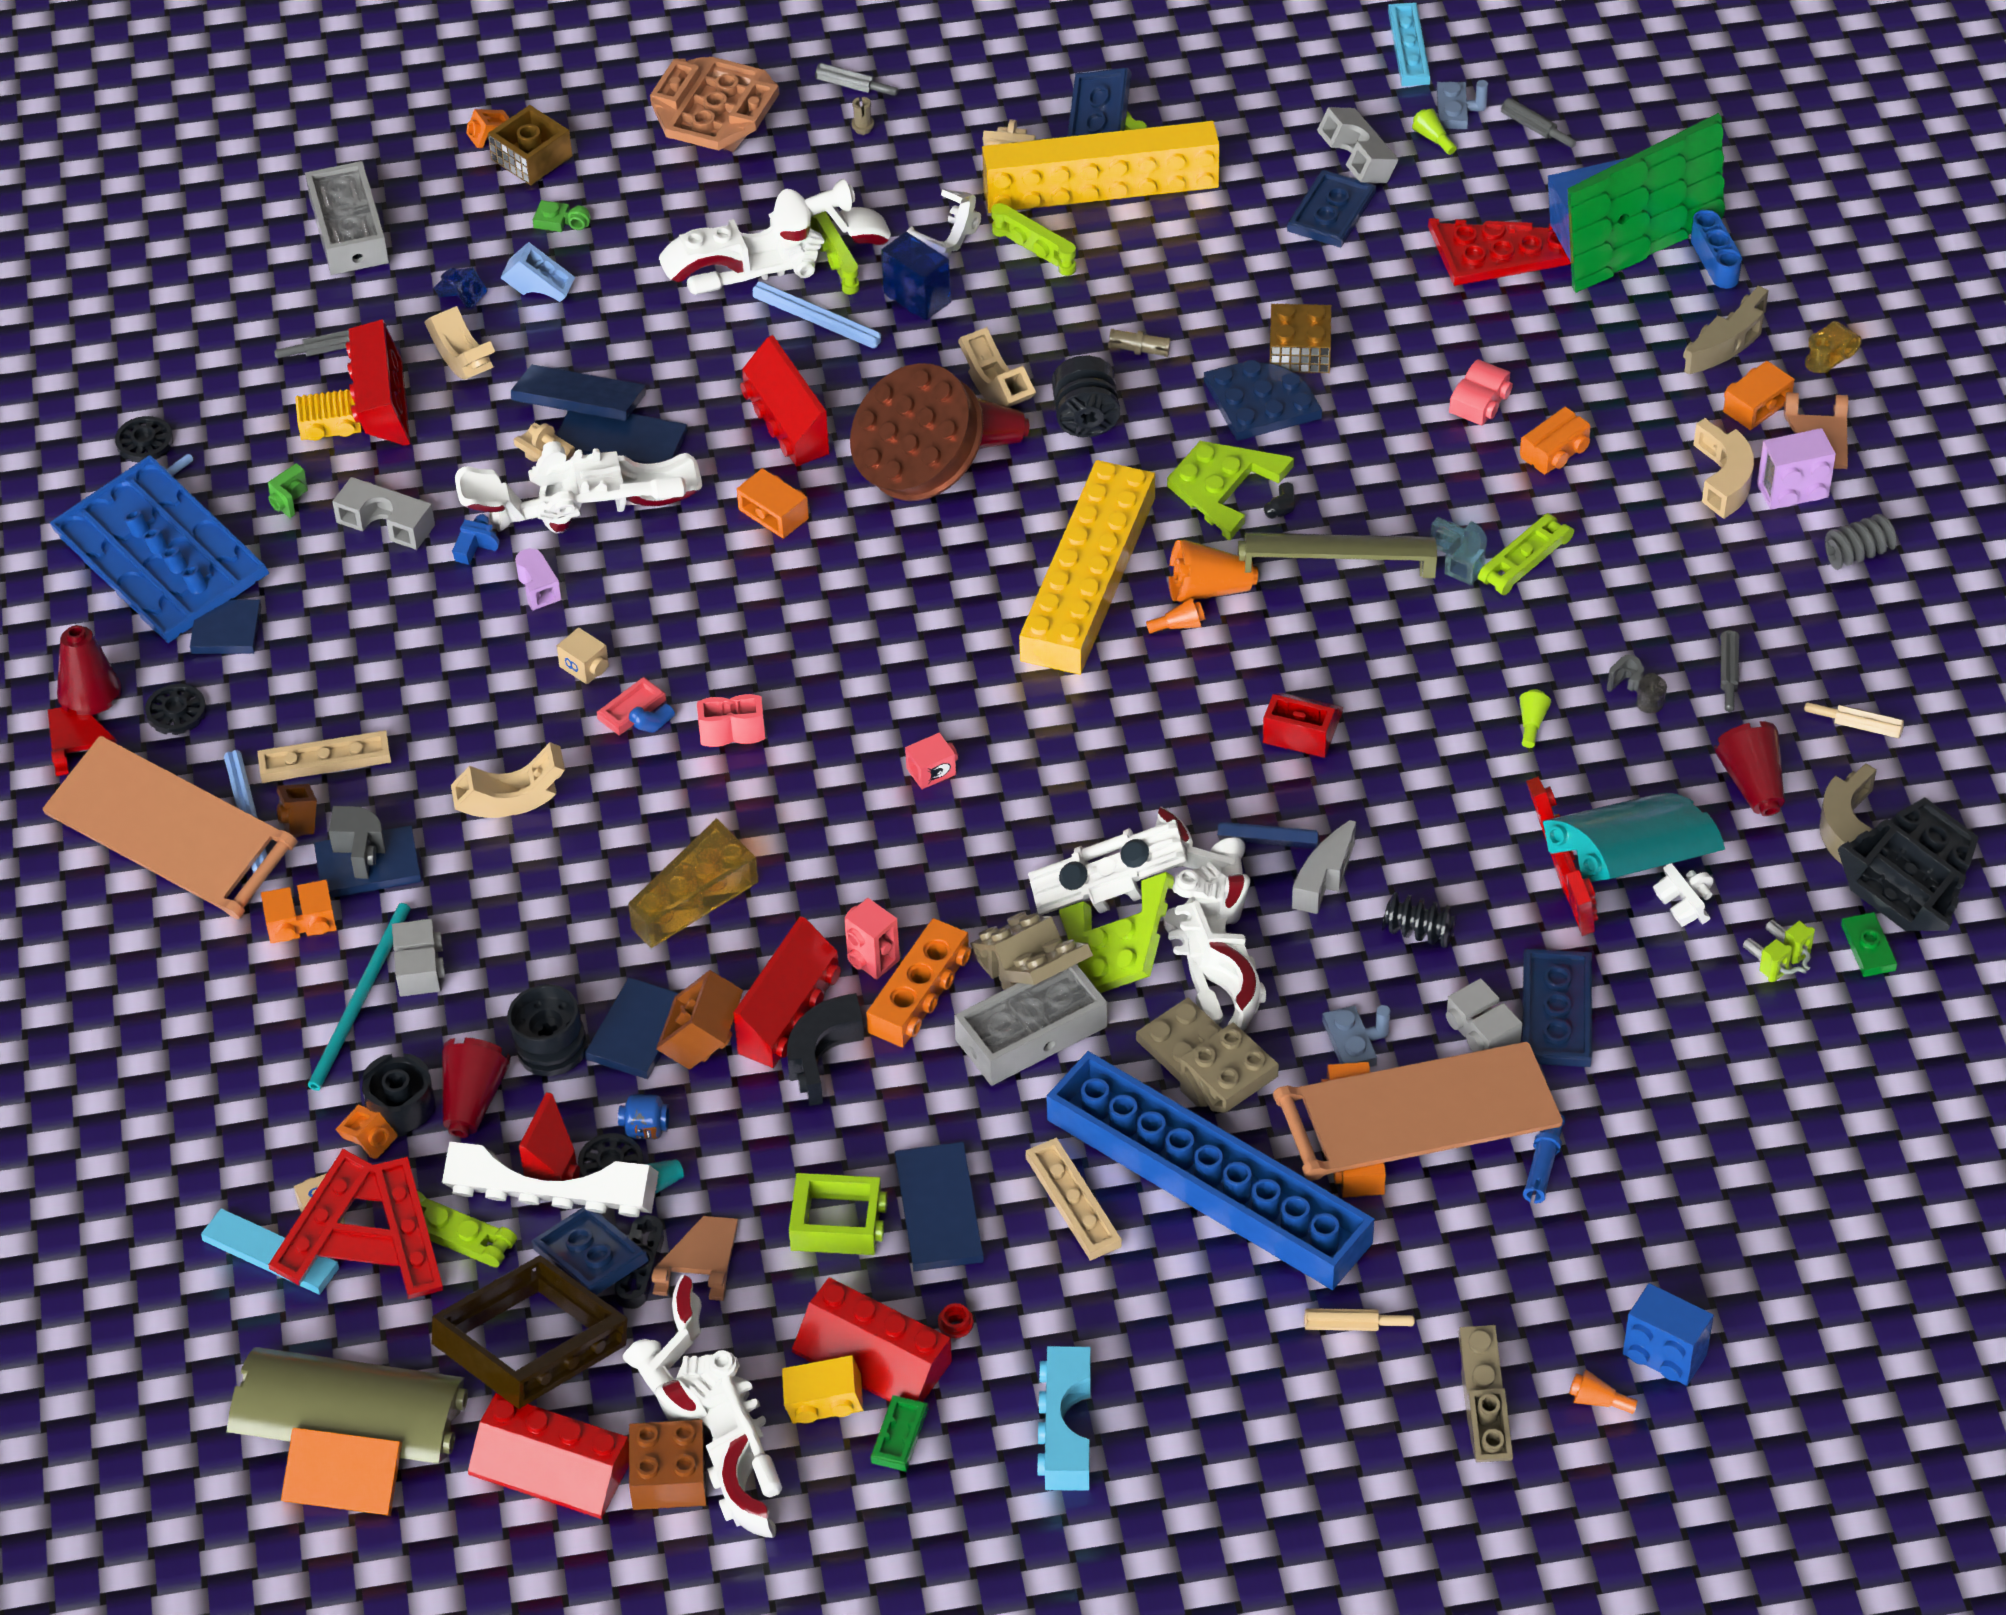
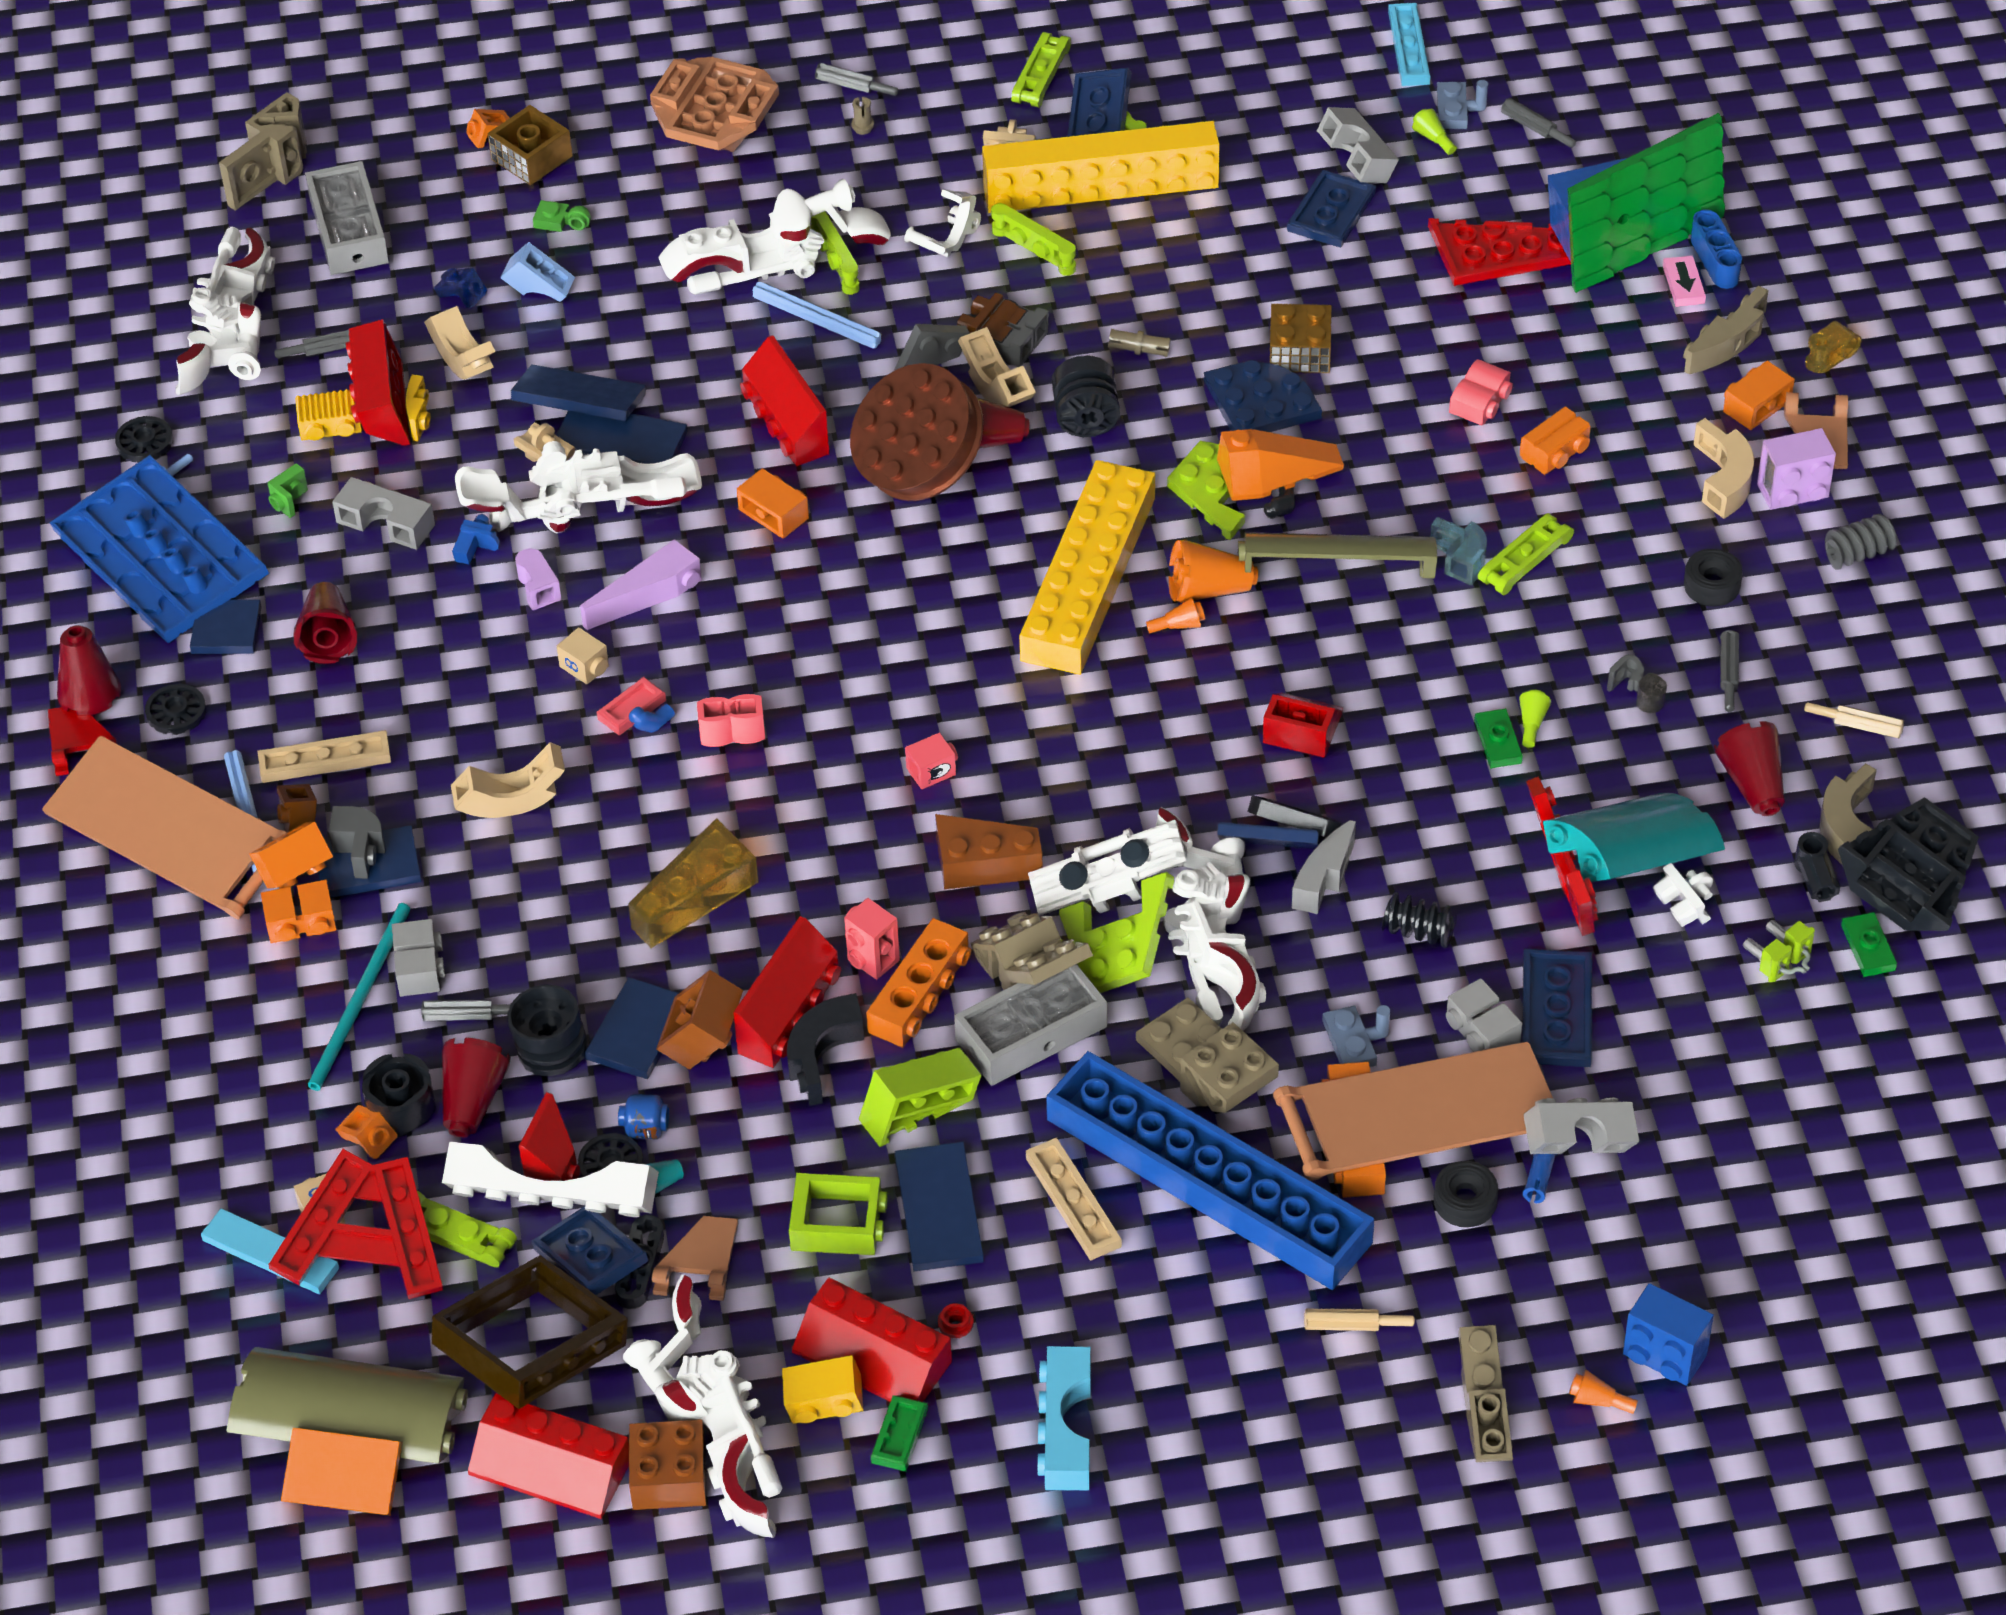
(228, 313): none -> white piece
(271, 154): none -> dark tan piece
(291, 856): none -> orange brick
(325, 626): none -> dark red cone
(416, 403): none -> yellow slope
(461, 1010): none -> axle
(651, 582): none -> lavender slope
(915, 1090): none -> lime wedge
(916, 276): clear blue brick -> none
(932, 344): none -> dark grey wing
(985, 851): none -> dark orange wedge
(1010, 325): none -> hips
(1040, 69): none -> lime plate
(1263, 461): none -> orange wedge
(1292, 816): none -> beam
(1465, 1176): none -> black tyre
(1498, 738): none -> green plate
(1606, 1122): none -> light grey arch
(1684, 281): none -> bright pink tile
(1713, 563): none -> black tyre
(1816, 867): none -> black piece

